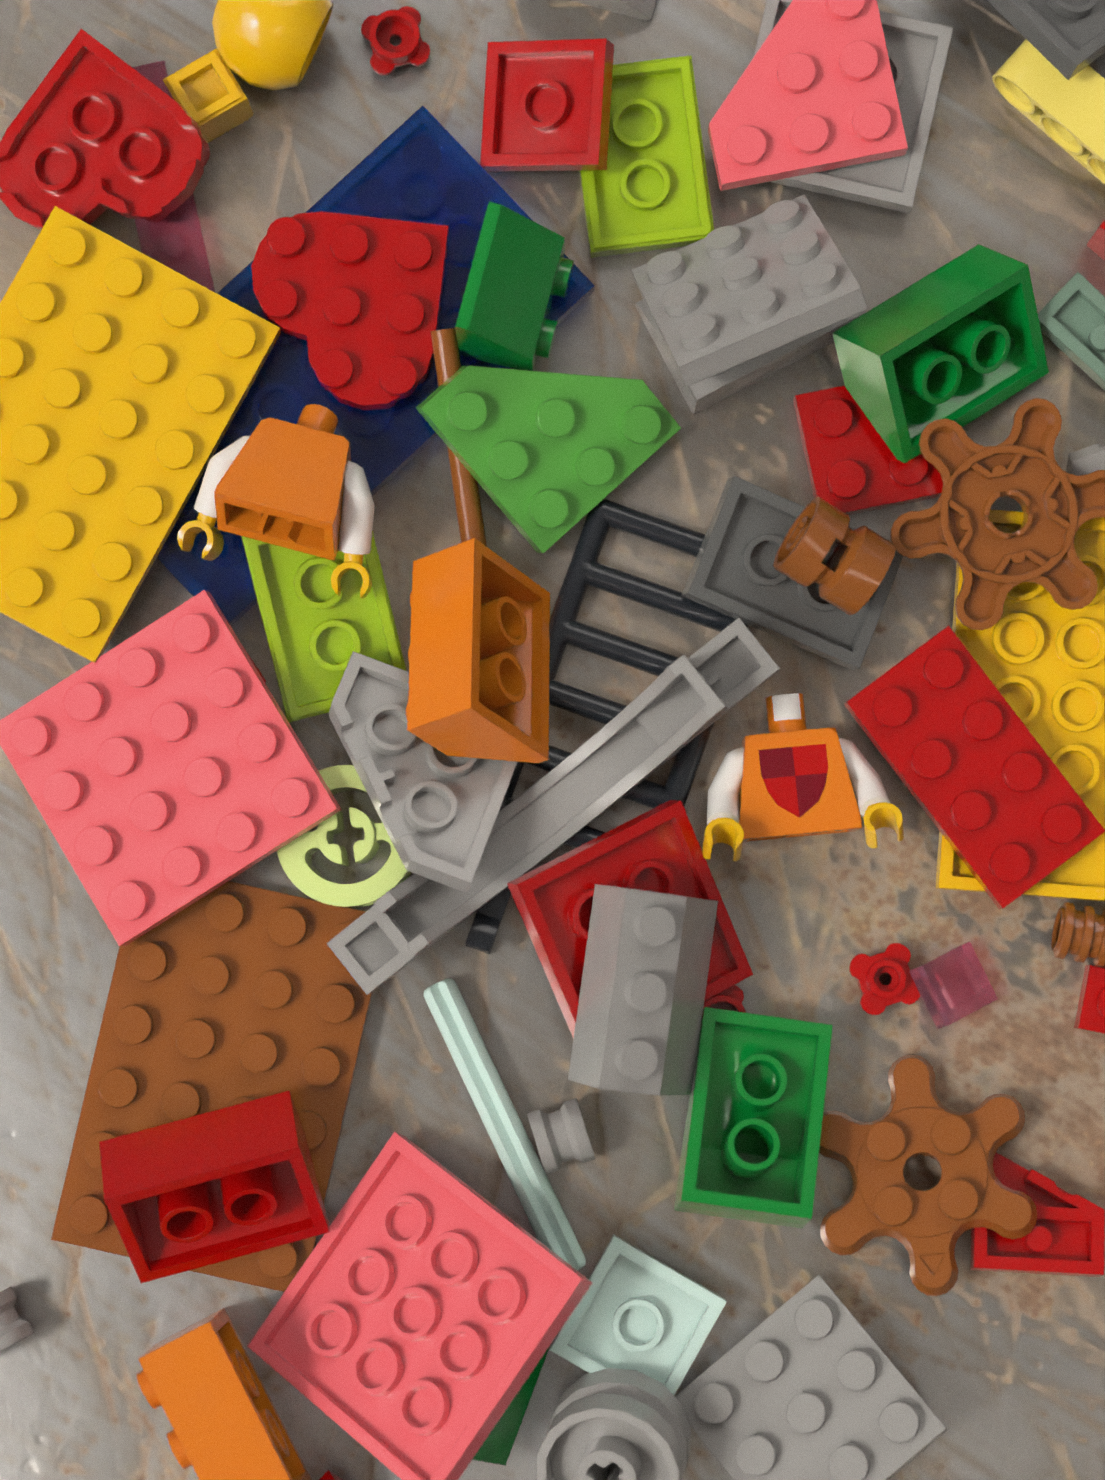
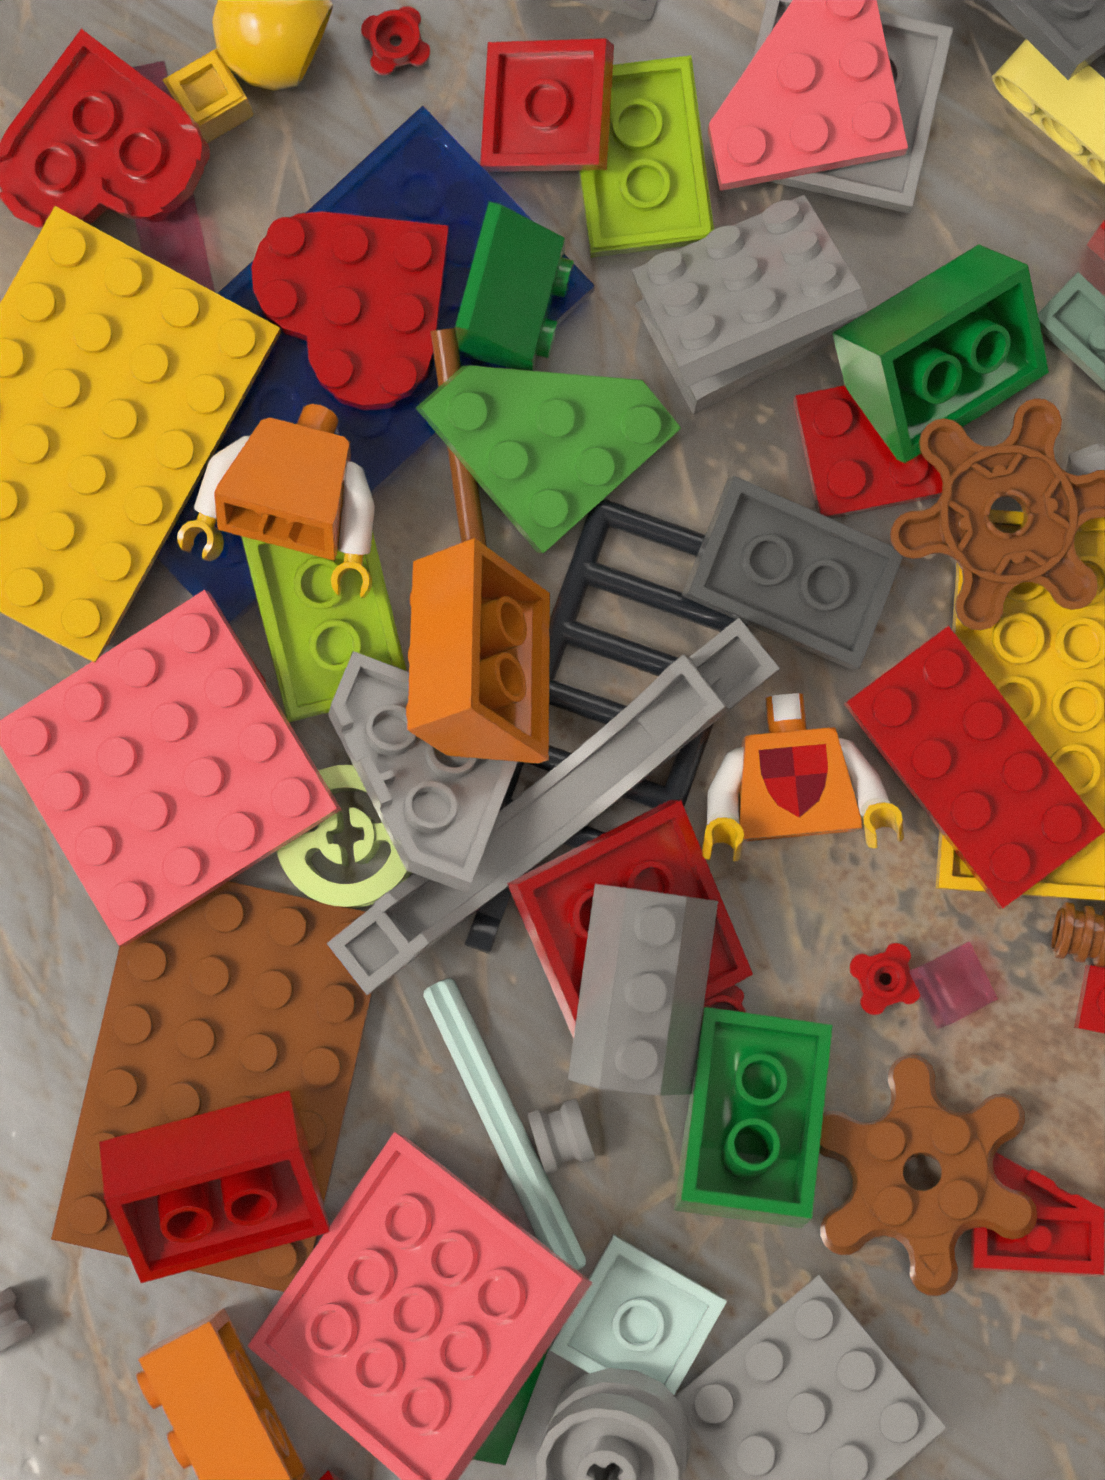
(853, 567): dark orange wheel -> none

